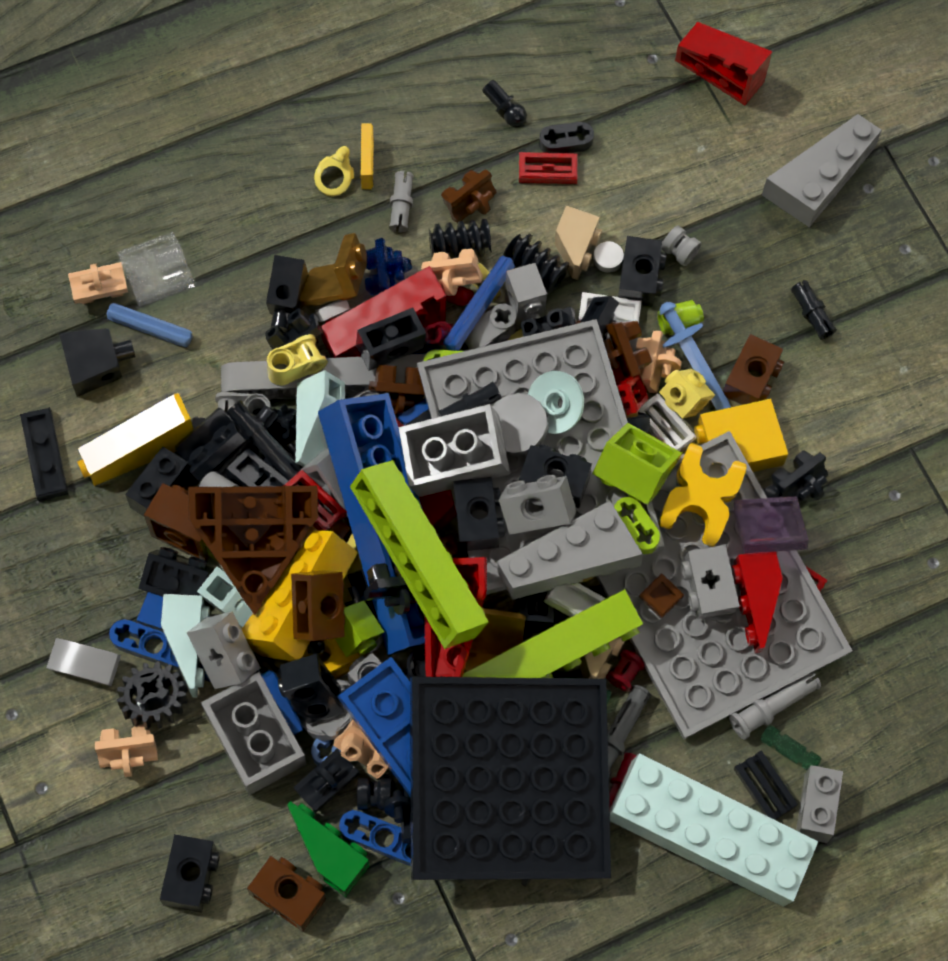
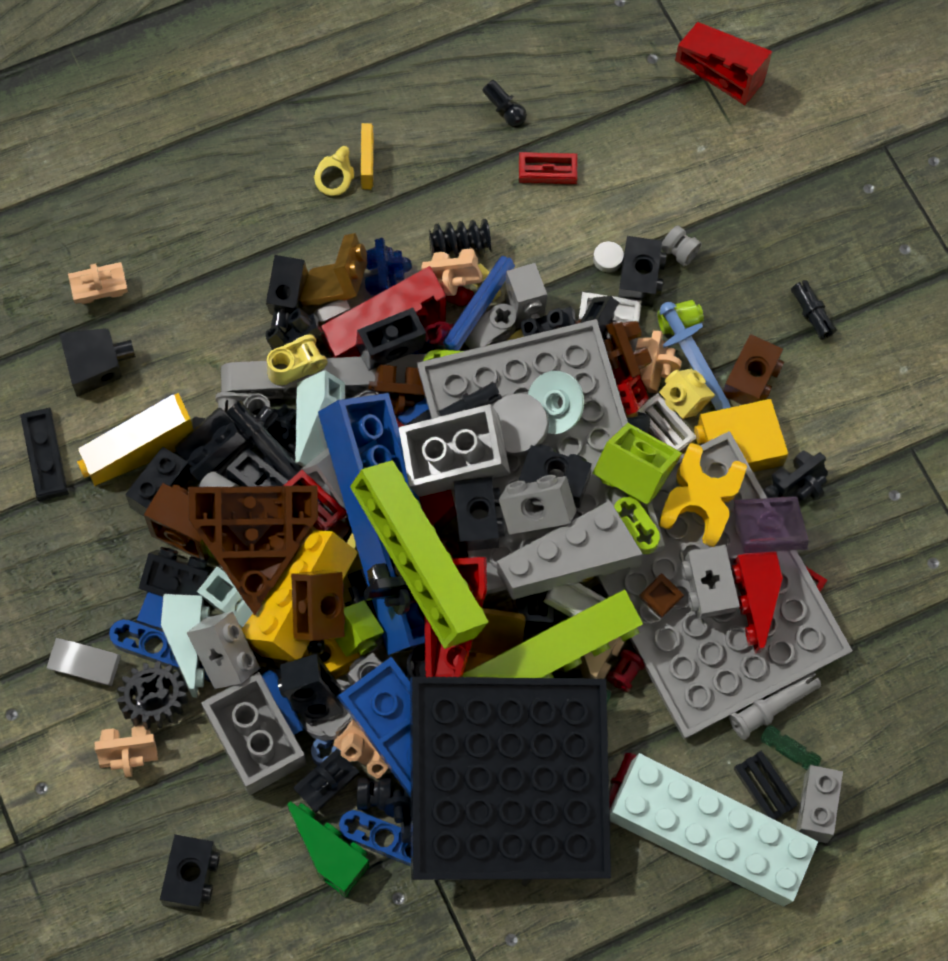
(149, 325): medium blue axle -> none
(156, 269): clear plate -> none
(296, 910): reddish brown brick -> none
(401, 202): light grey pin -> none
(471, 197): reddish brown hips -> none
(524, 254): black piece -> none
(566, 138): black beam -> none
(574, 238): tan slope -> none
(625, 722): dark grey pin -> none
(819, 173): light grey wedge -> none

